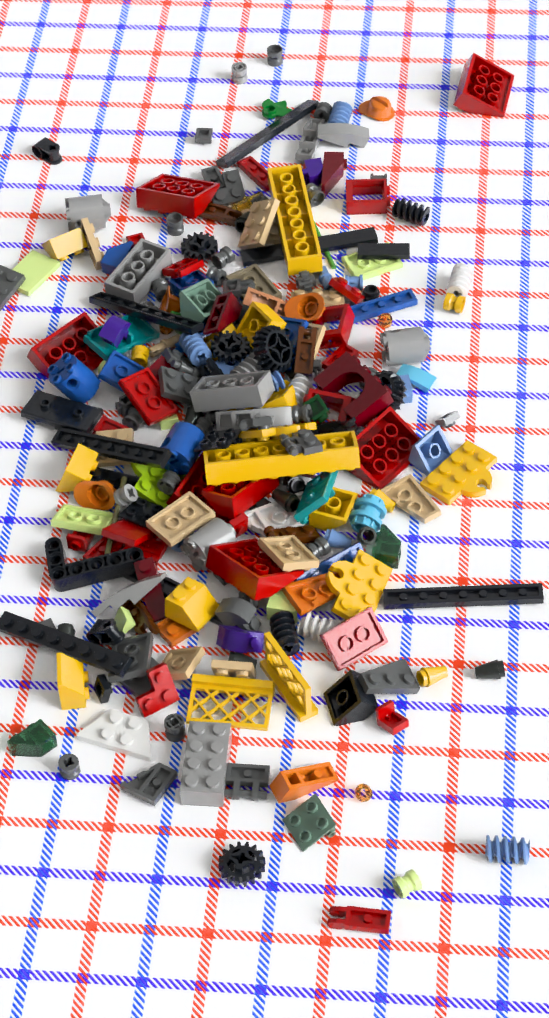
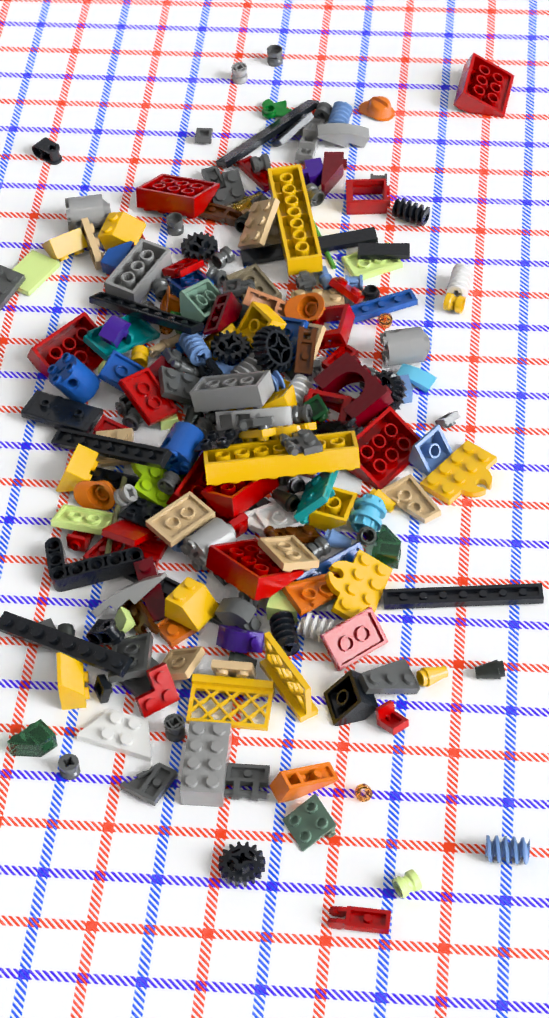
(119, 229): none -> yellow slope
(260, 163): none -> dark grey wheel
(292, 129): none -> tile

